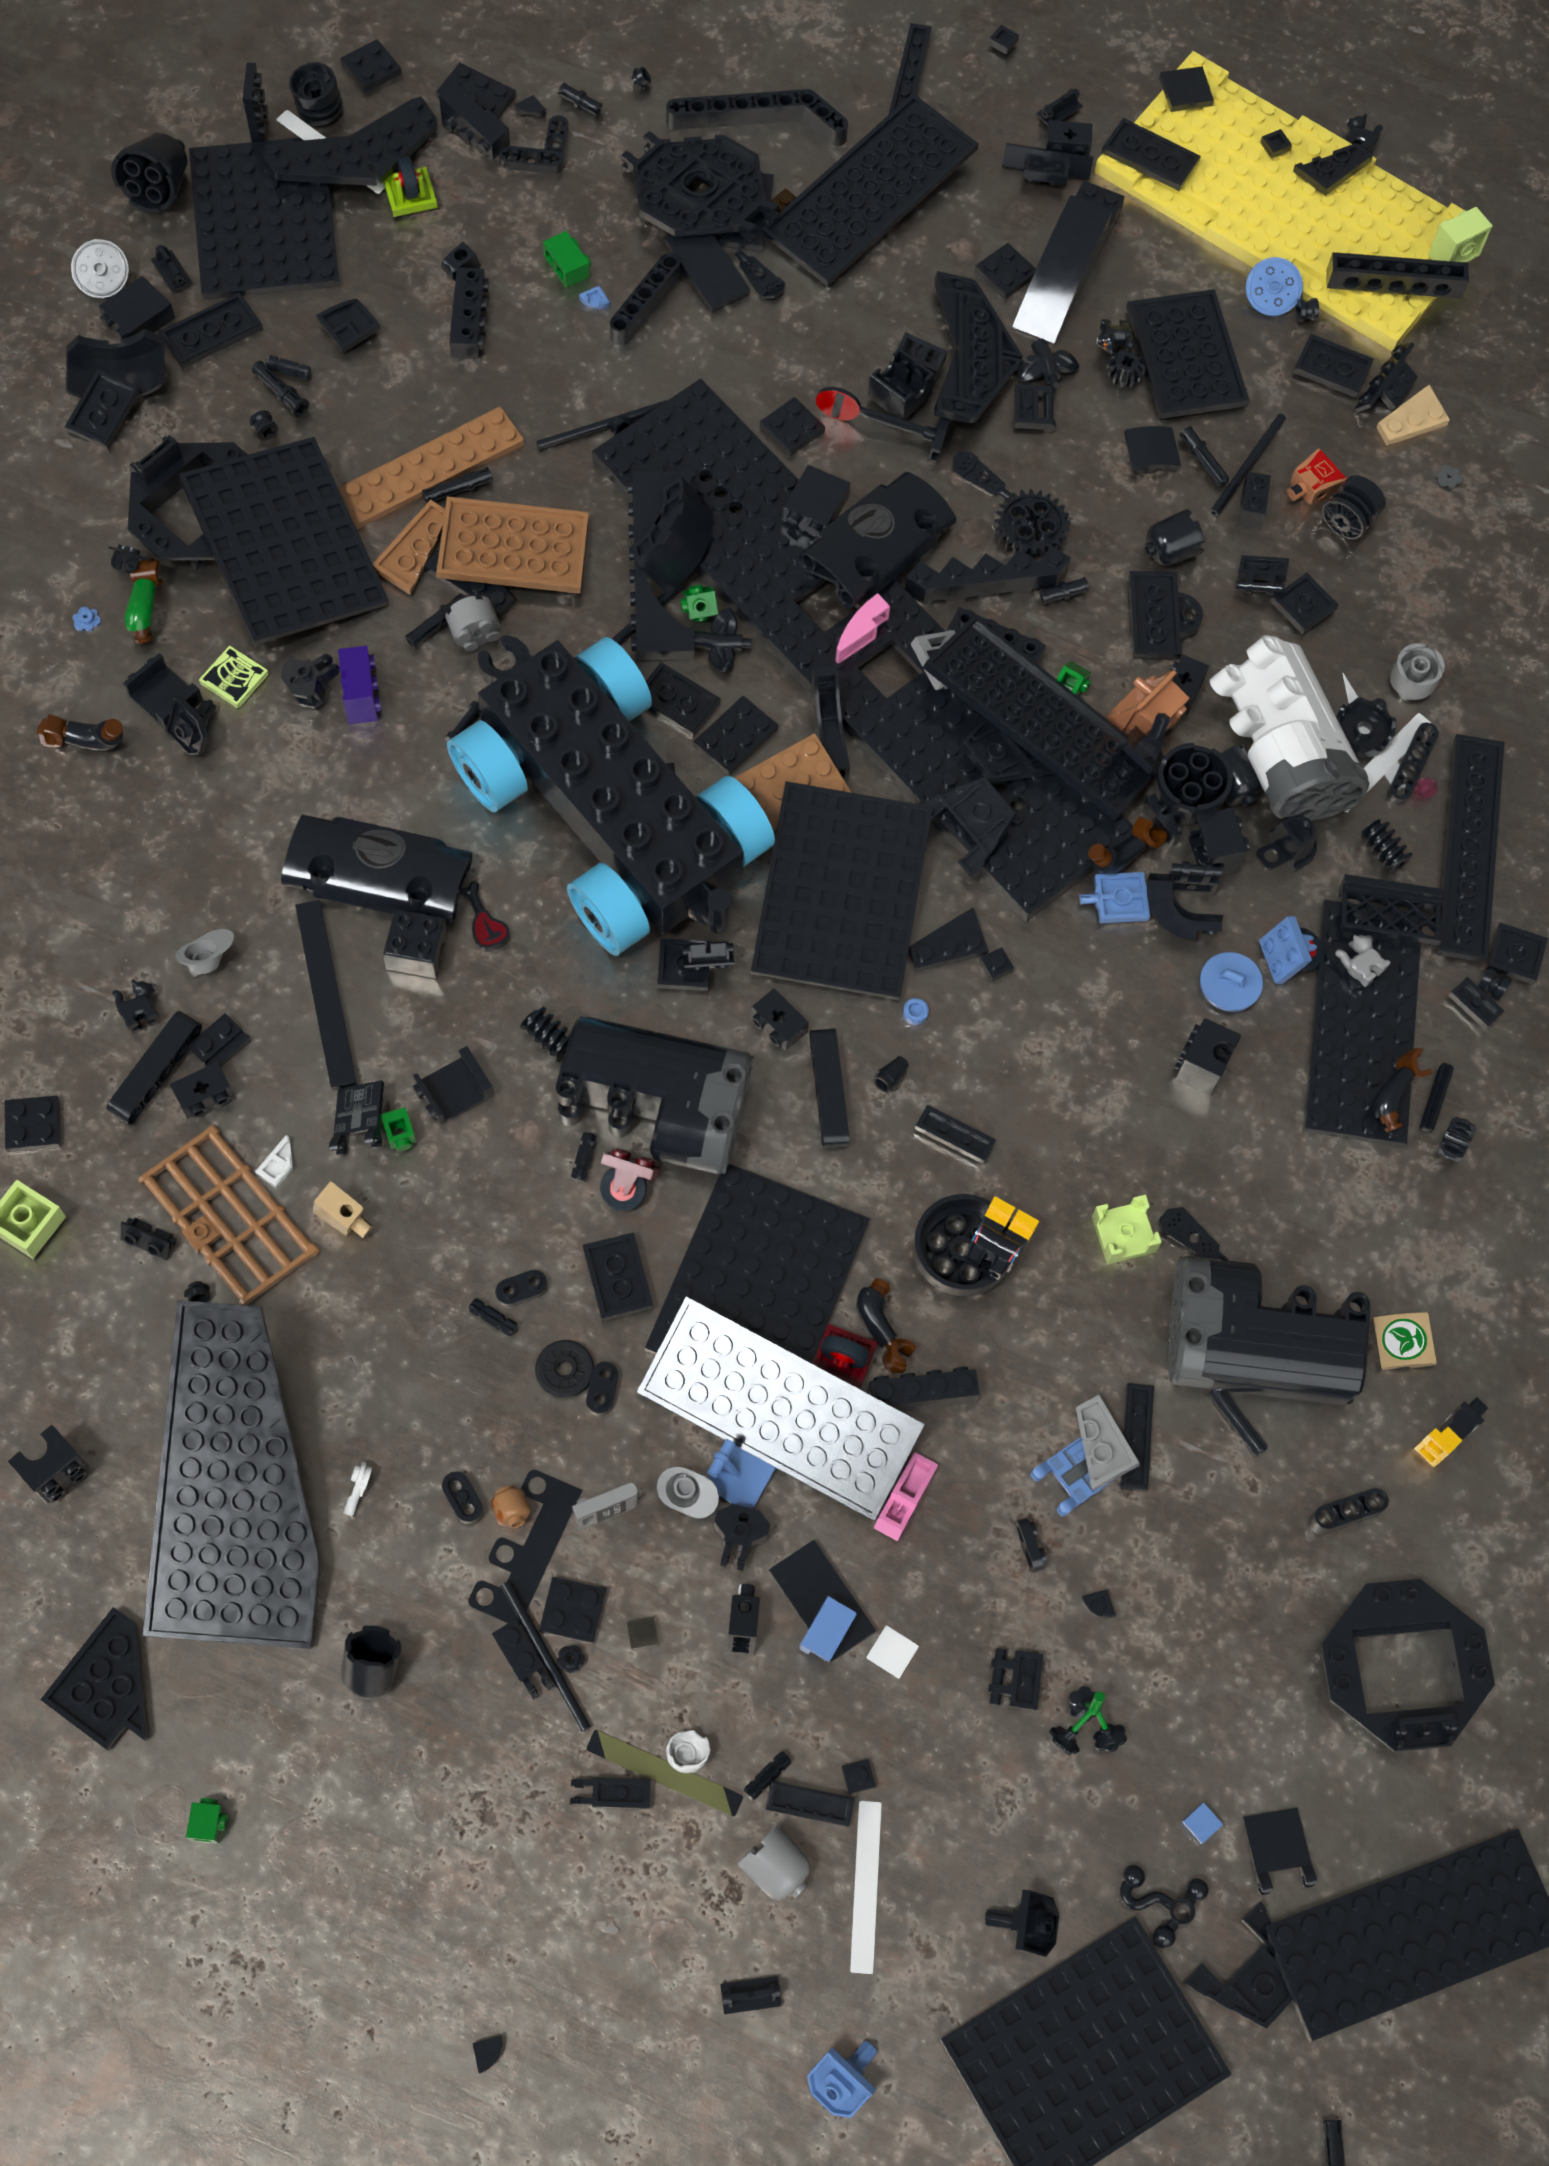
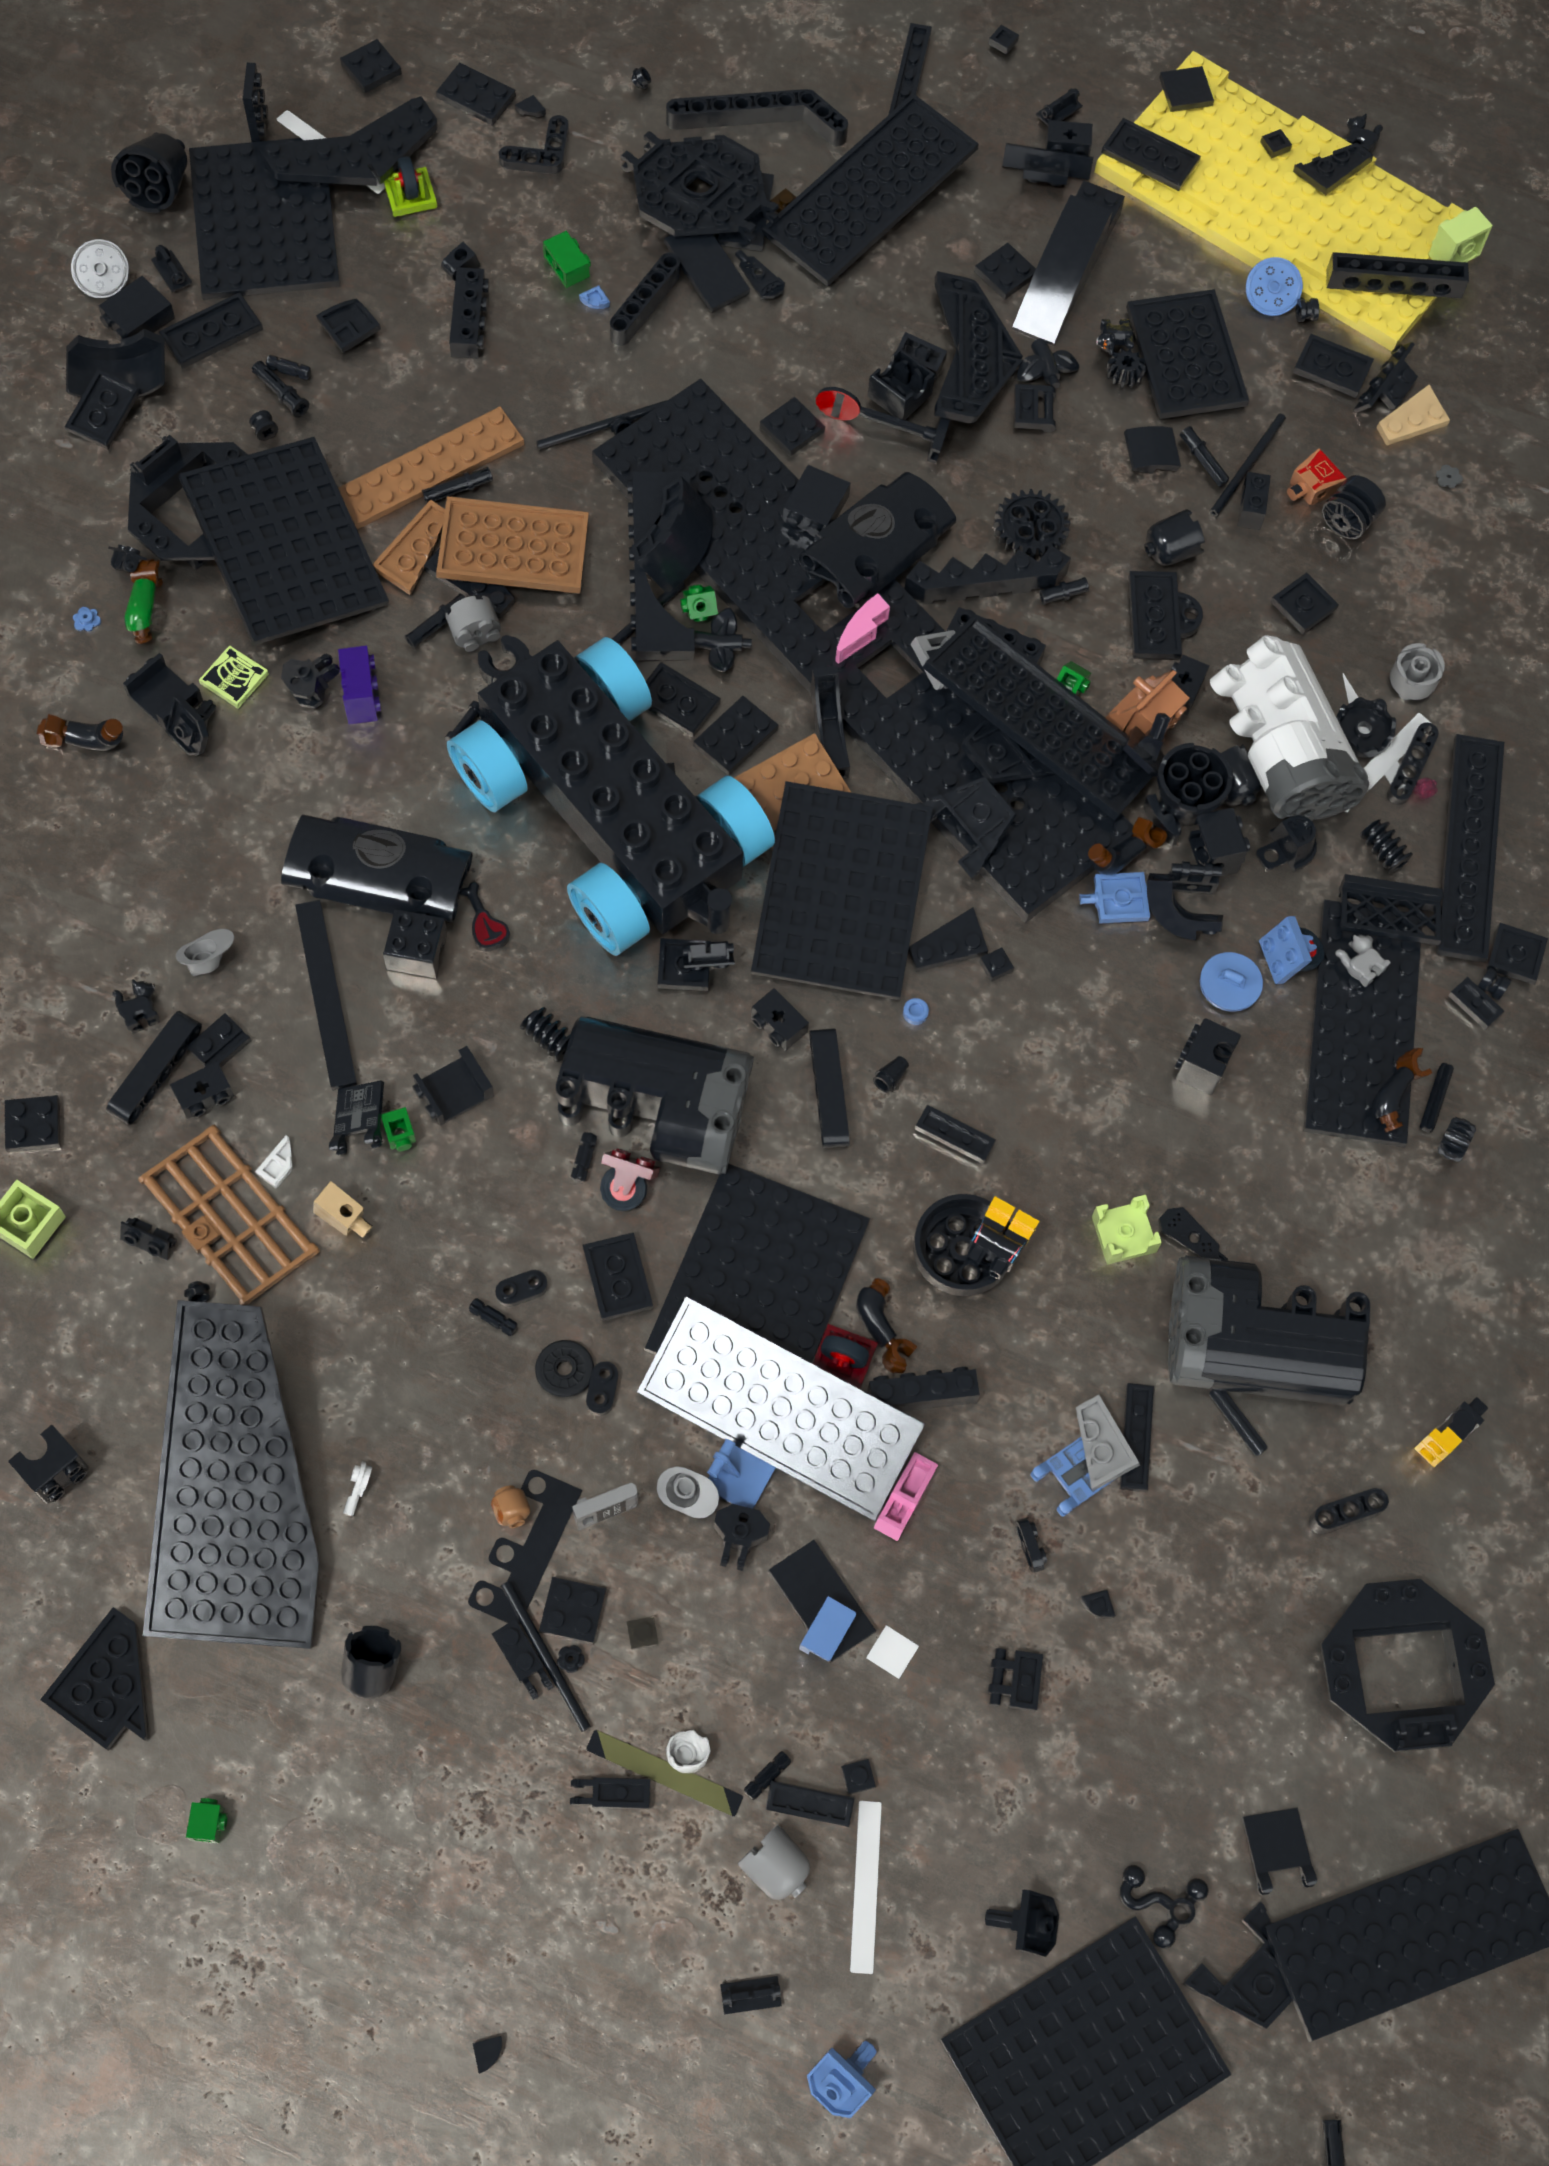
(316, 93): black wheel -> none
(463, 1498): black plate -> none
(470, 122): black wedge -> none
(580, 99): black pin -> none
(743, 1621): black torso -> none
(969, 467): black piece -> none
(1086, 1705): black plant -> none
(1202, 1823): medium blue tile -> none
(1262, 568): black plate -> none
(1405, 1340): slope -> none

